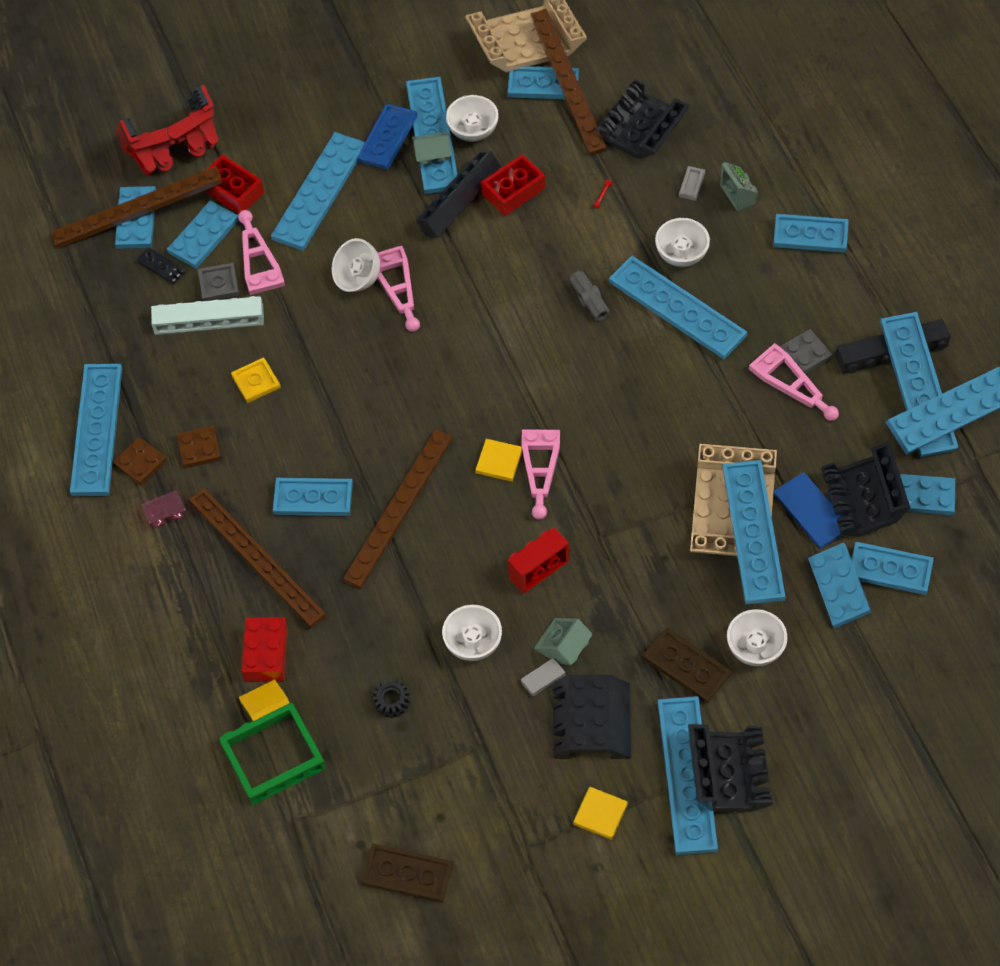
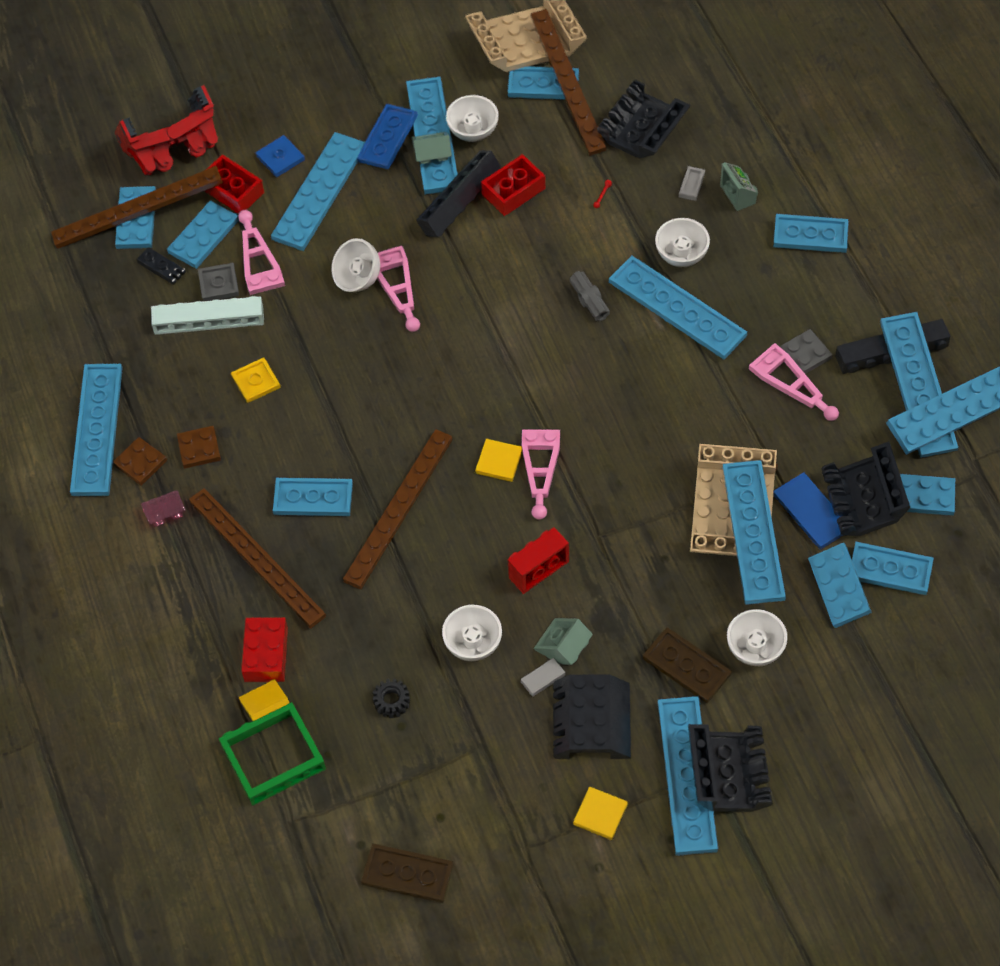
(280, 156): none -> blue plate

